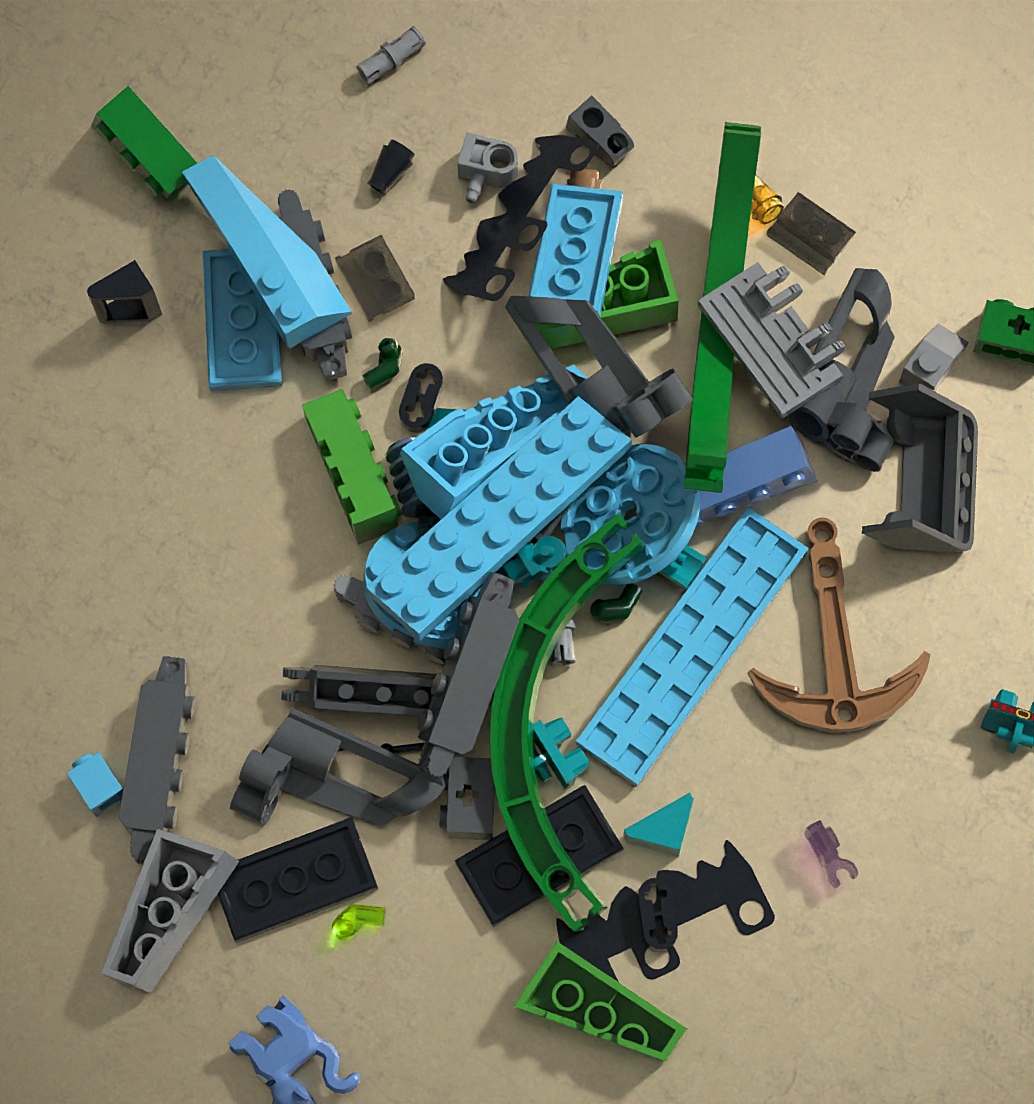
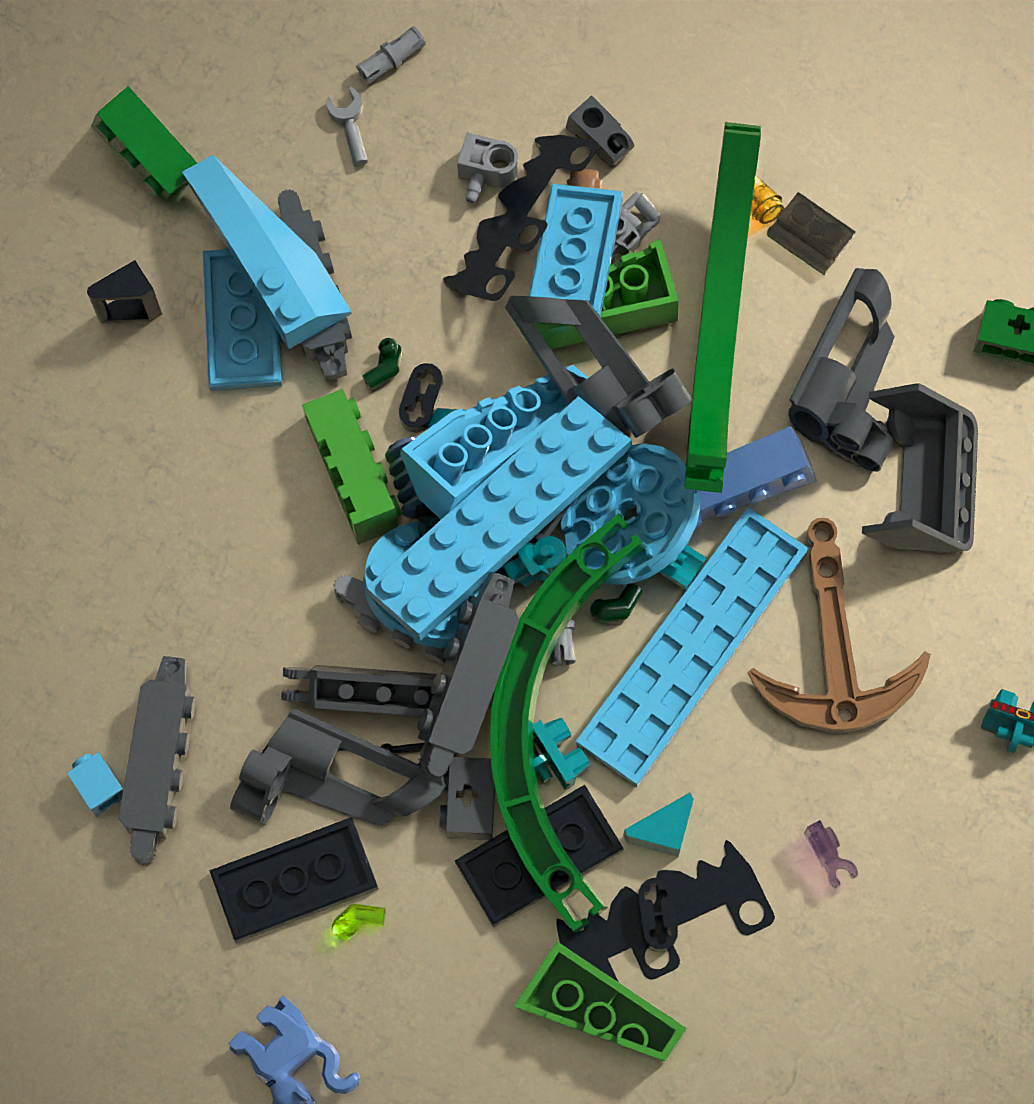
(165, 907): light grey wedge -> none
(348, 117): none -> light grey piece
(375, 278): clear smoke plate -> none
(390, 166): black cone -> none
(631, 227): none -> light grey piece
(771, 344): light grey hinge -> none
(933, 358): light grey slope -> none

